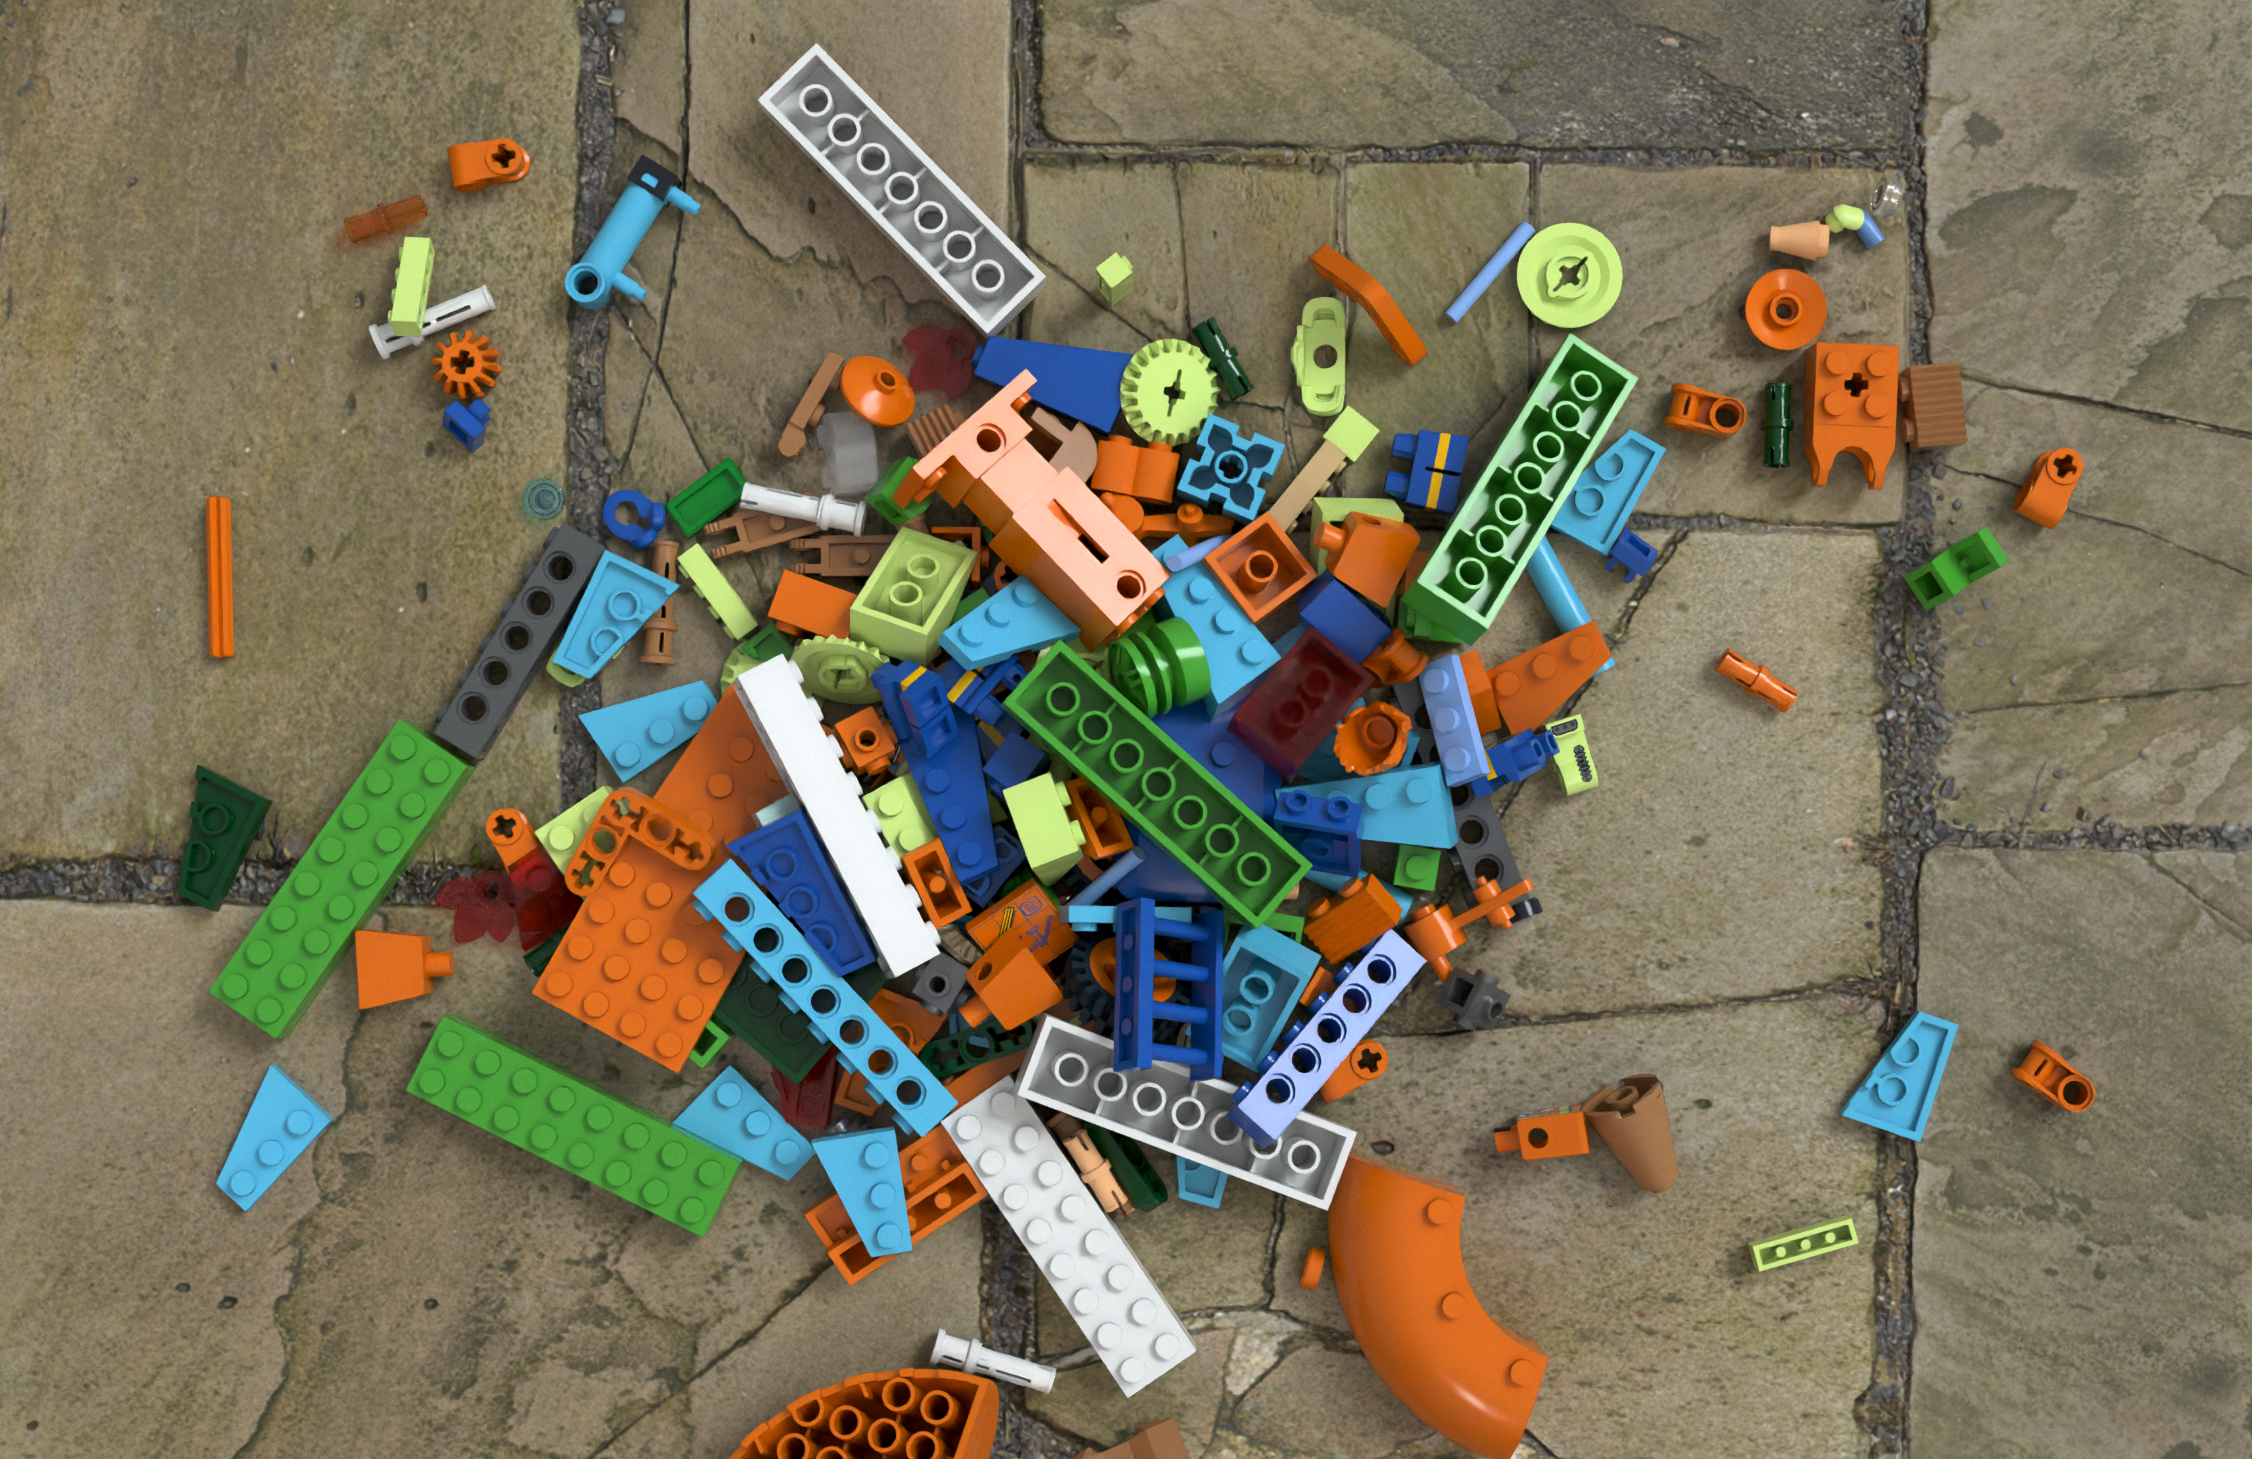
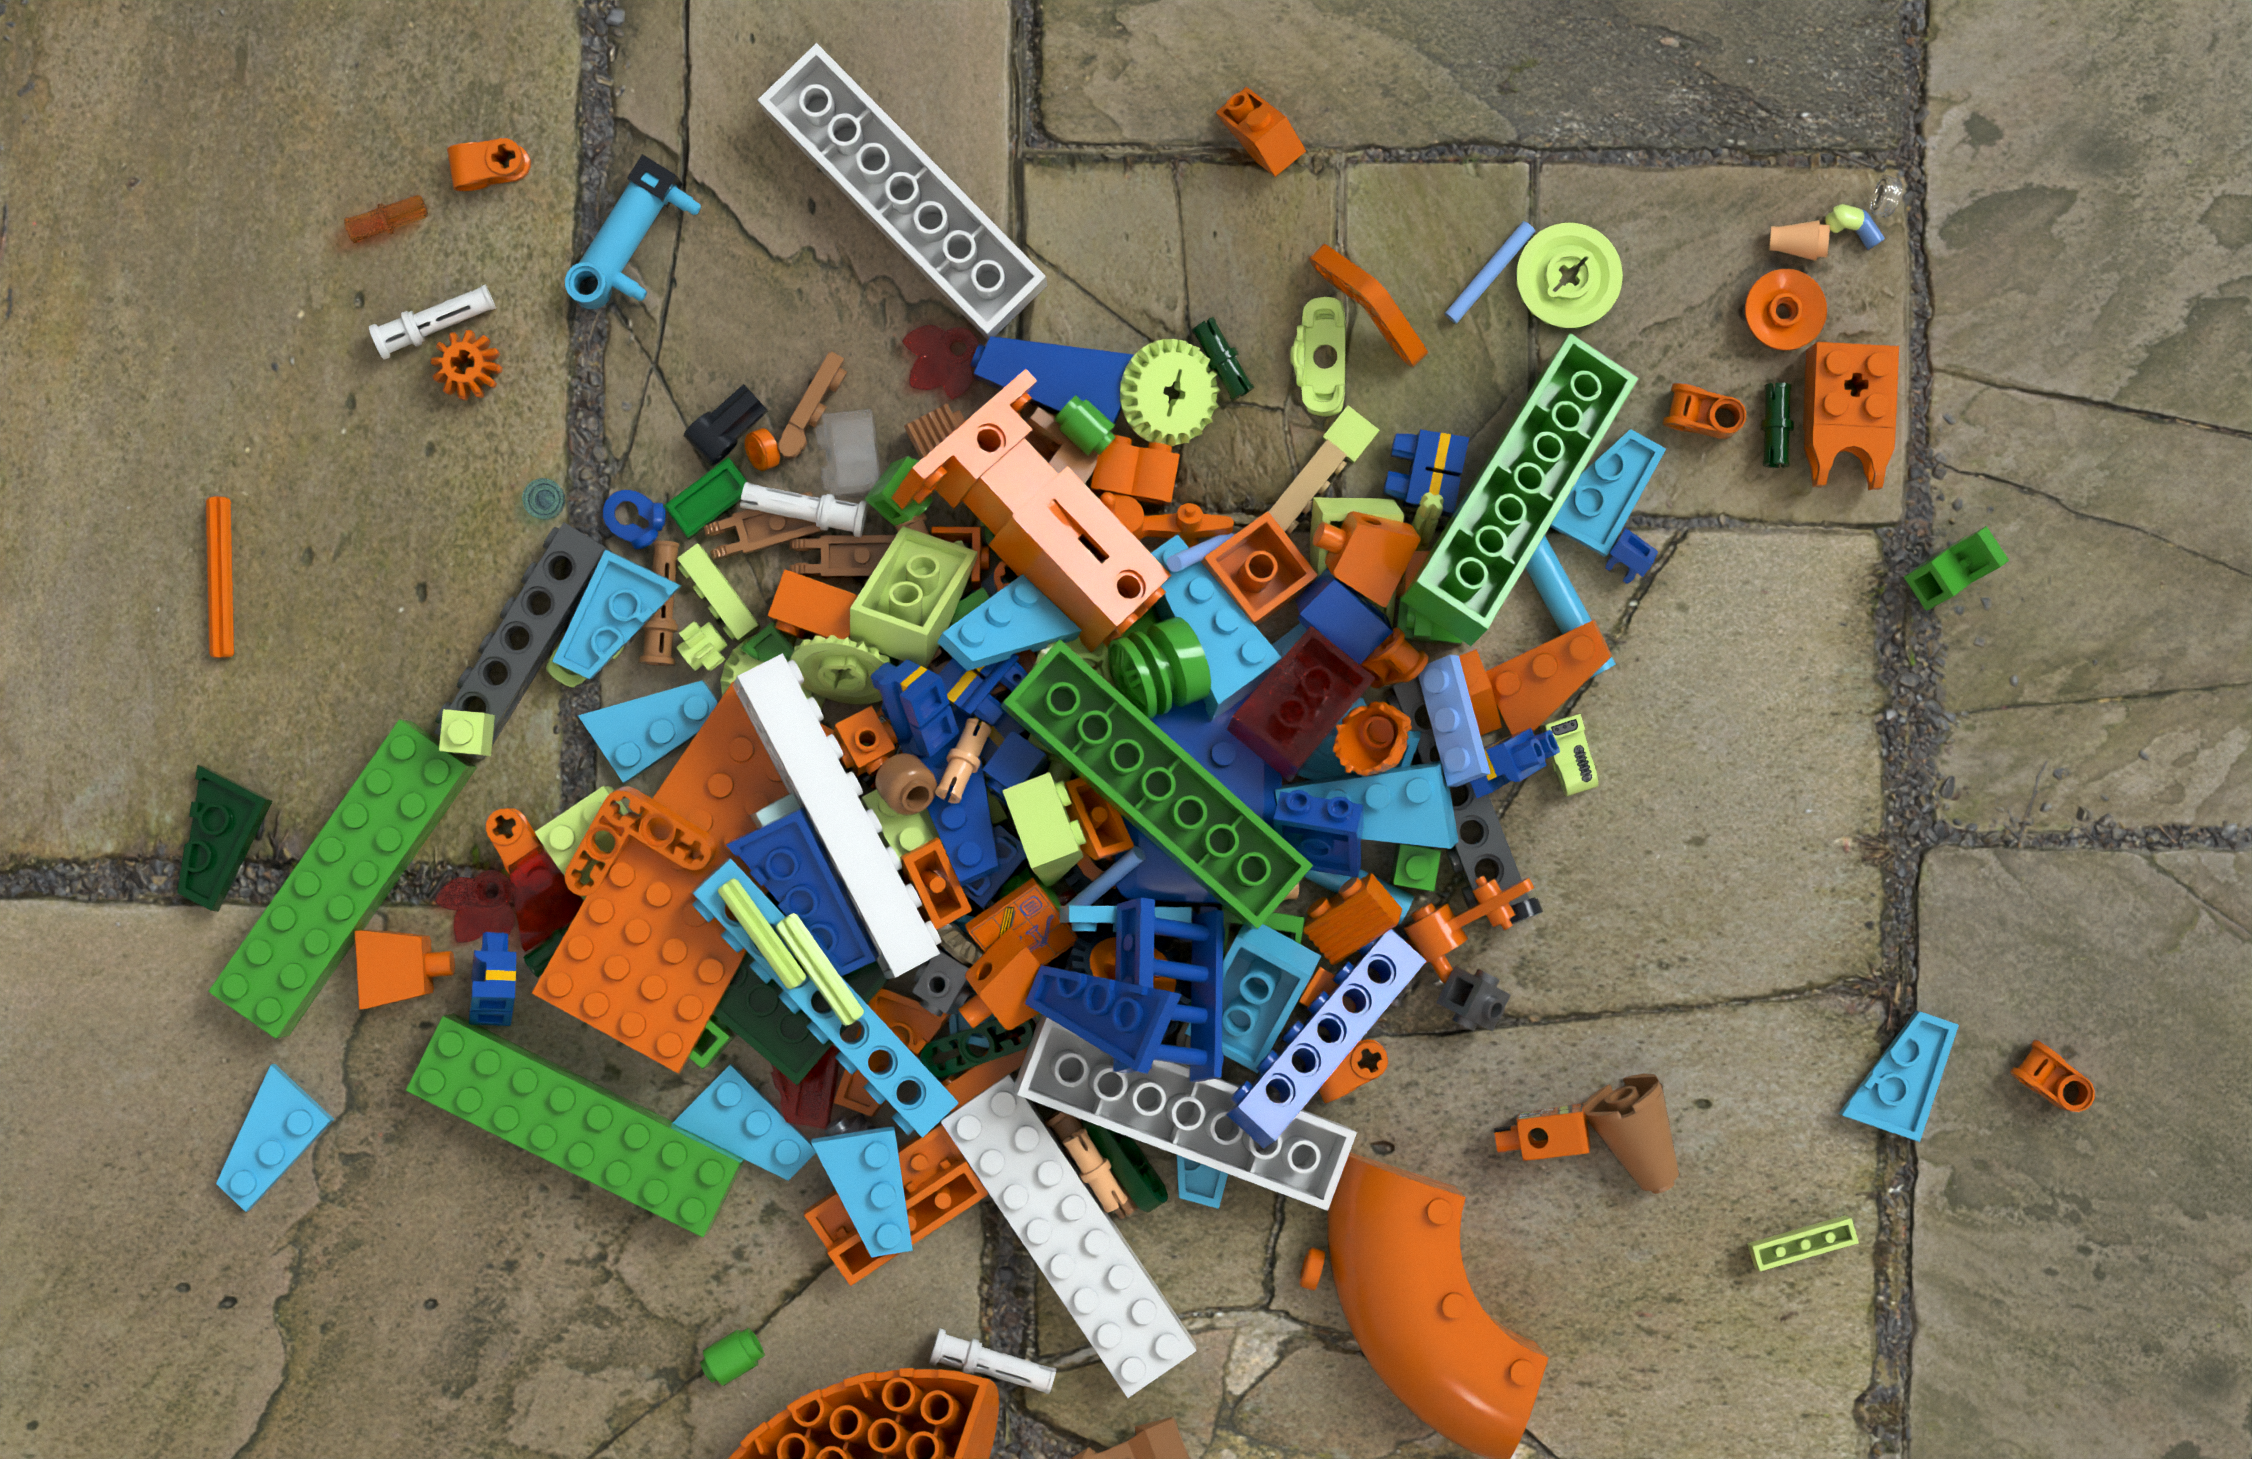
(412, 286): yellowish green piece -> none
(466, 732): none -> yellowish green brick
(467, 424): blue tile -> none
(493, 982): none -> blue hips
(702, 646): none -> yellowish green gear
(717, 432): none -> black piece
(732, 1356): none -> bright green brick
(762, 449): none -> orange tile
(762, 933): none -> yellowish green axle
(819, 969): none -> yellowish green axle
(877, 391): orange dish -> none
(906, 784): none -> medium nougat head
(963, 760): none -> light nougat pin
(1085, 426): none -> bright green brick
(1107, 1013): none -> blue wing
(1114, 278): yellowish green piece -> none
(1220, 446): medium azure brick -> none
(1261, 131): none -> orange slope
(1427, 518): none -> yellowish green axle
(1756, 680): orange pin -> none
(1932, 407): medium nougat brick -> none
(2045, 492): orange piece -> none

